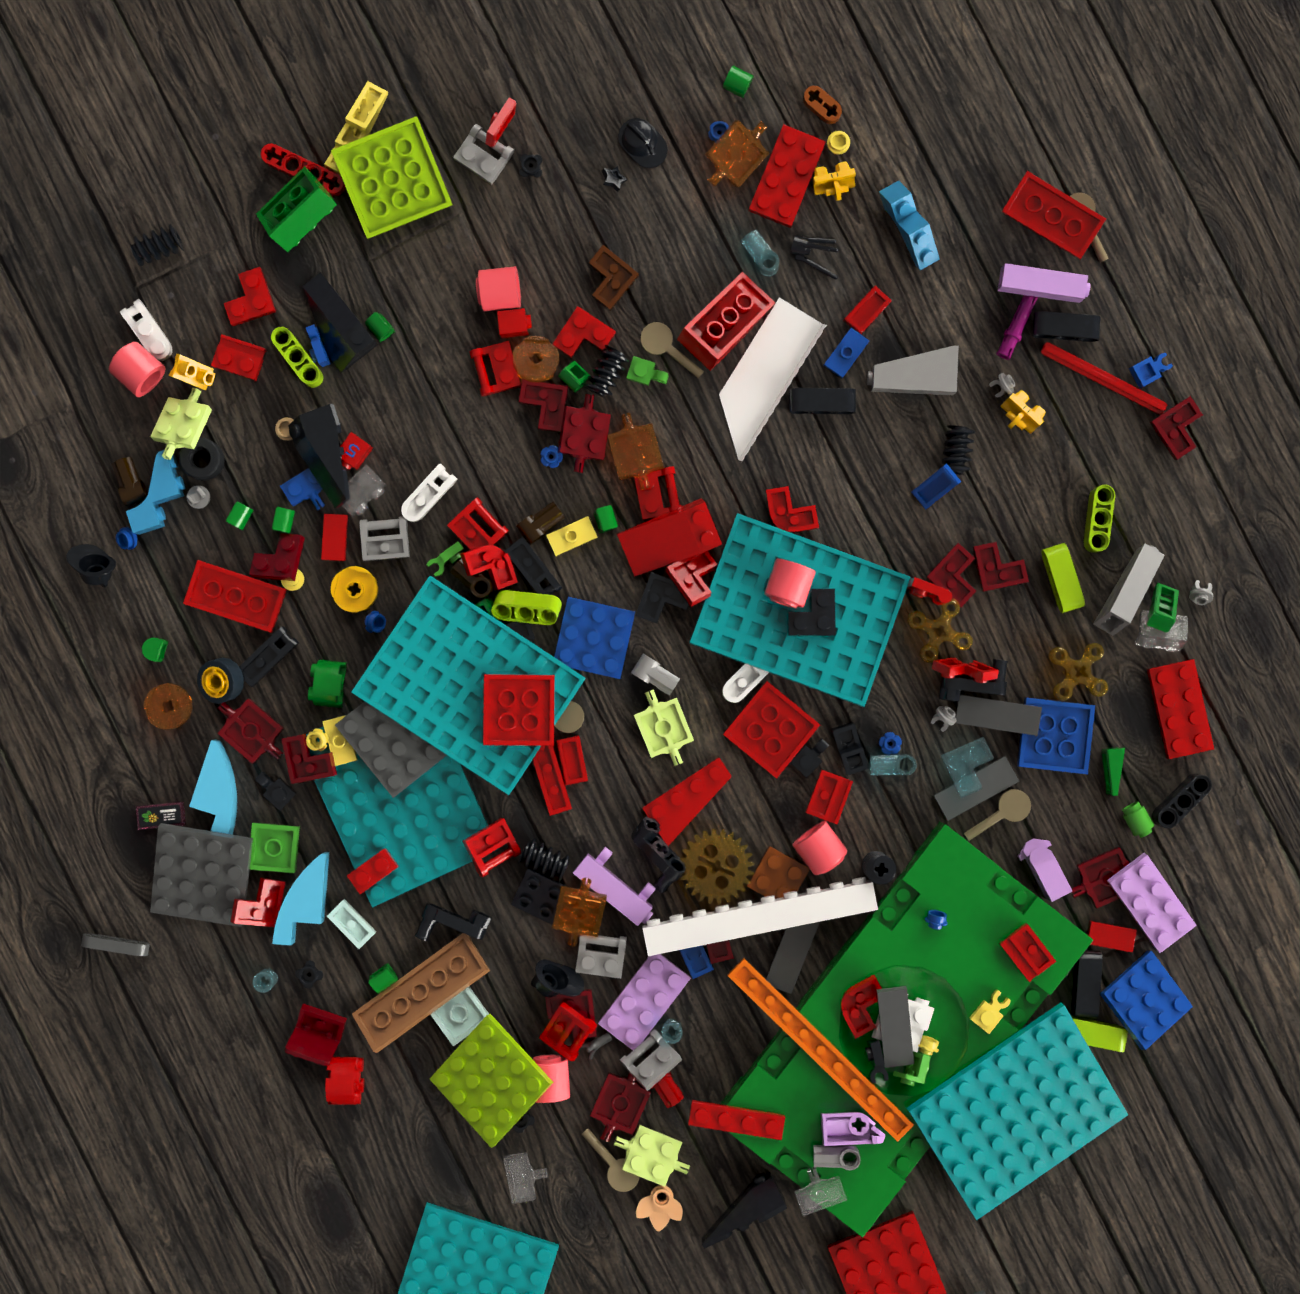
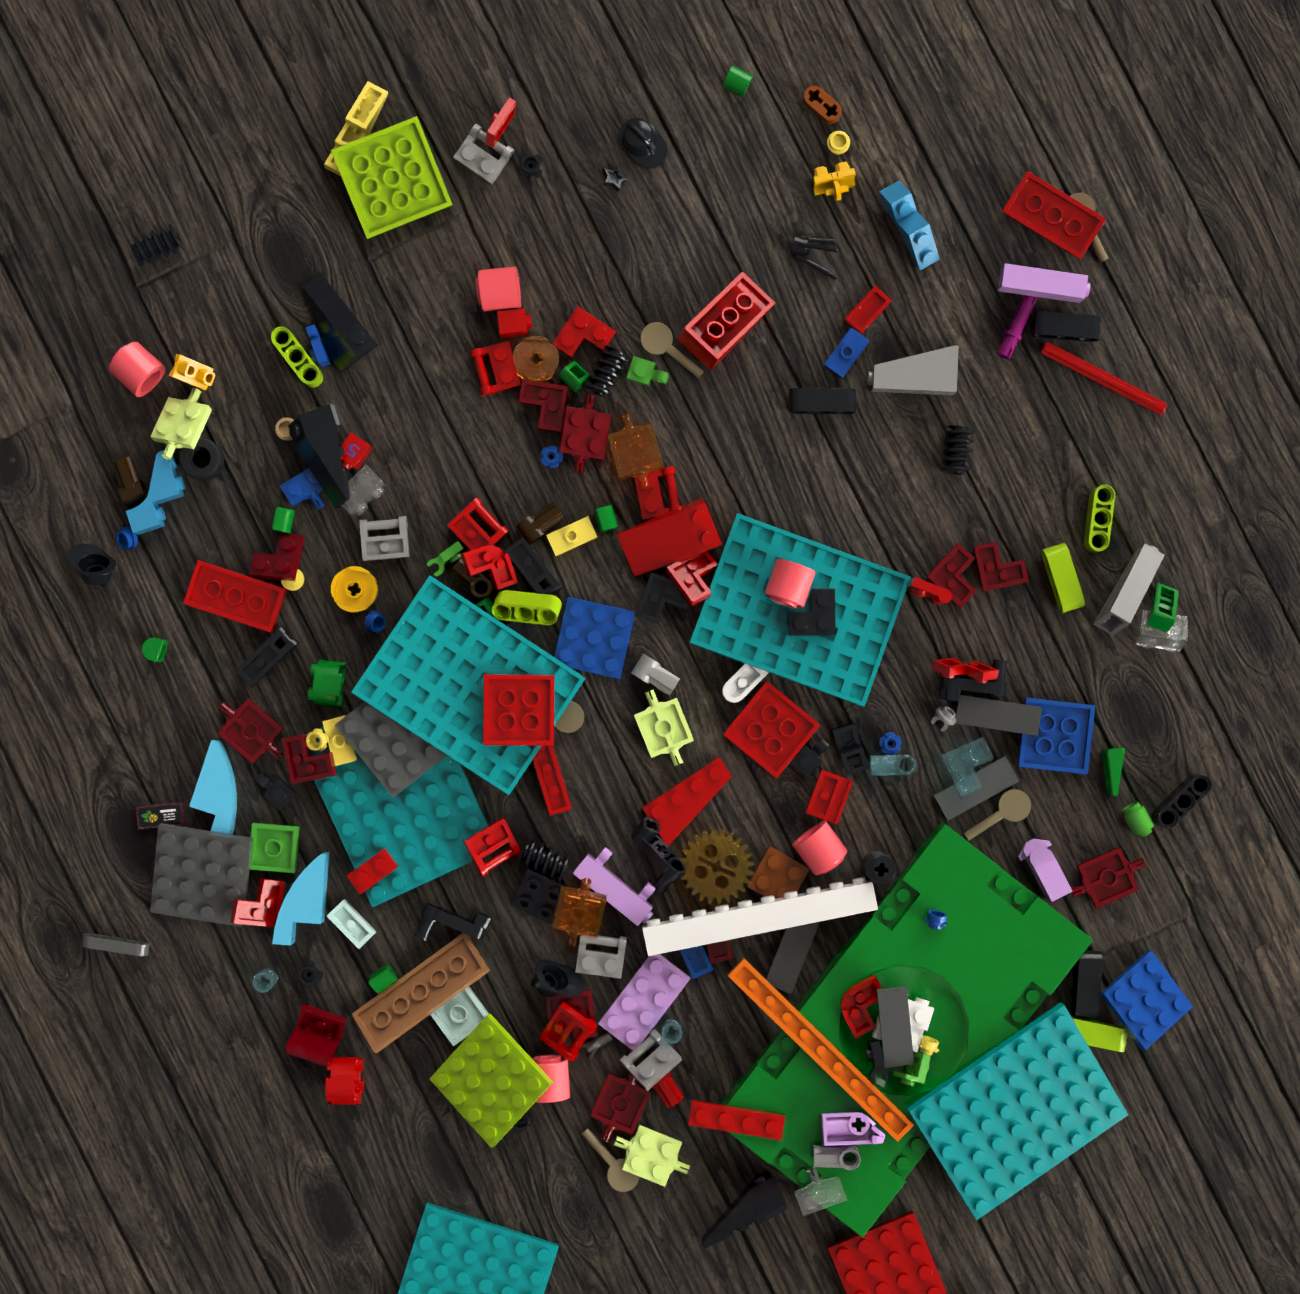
(148, 331): white plate -> none
(156, 712): clear orange plate -> none
(198, 497): light grey plate -> none
(220, 680): wheel -> none
(238, 357): red plate -> none
(239, 515): green brick -> none
(256, 301): red plate -> none
(274, 163): red beam -> none
(296, 209): green slope -> none
(334, 537): red tile -> none
(379, 326): green brick -> none
(427, 494): white plate -> none
(522, 1177): clear plate -> none
(572, 760): red tile -> none
(617, 276): reddish brown plate -> none
(659, 1210): light nougat plate -> none
(715, 127): blue plate -> none
(737, 153): clear orange plate -> none
(759, 252): clear light blue piece -> none
(767, 372): white sticker -> none
(787, 176): red plate -> none
(787, 518): red plate -> none
(935, 640): clear yellow gear -> none
(936, 486): blue tile -> none
(988, 1014): light yellow plate -> none
(1006, 383): light grey plate -> none
(1021, 414): yellow hips -> none
(1027, 952): red plate -> none
(1085, 665): clear yellow gear -> none
(1112, 936): red tile -> none
(1149, 370): blue plate -> none
(1151, 902): lavender plate -> none
(1171, 427): dark red plate -> none
(1180, 709): red plate -> none
(1201, 595): light grey plate -> none

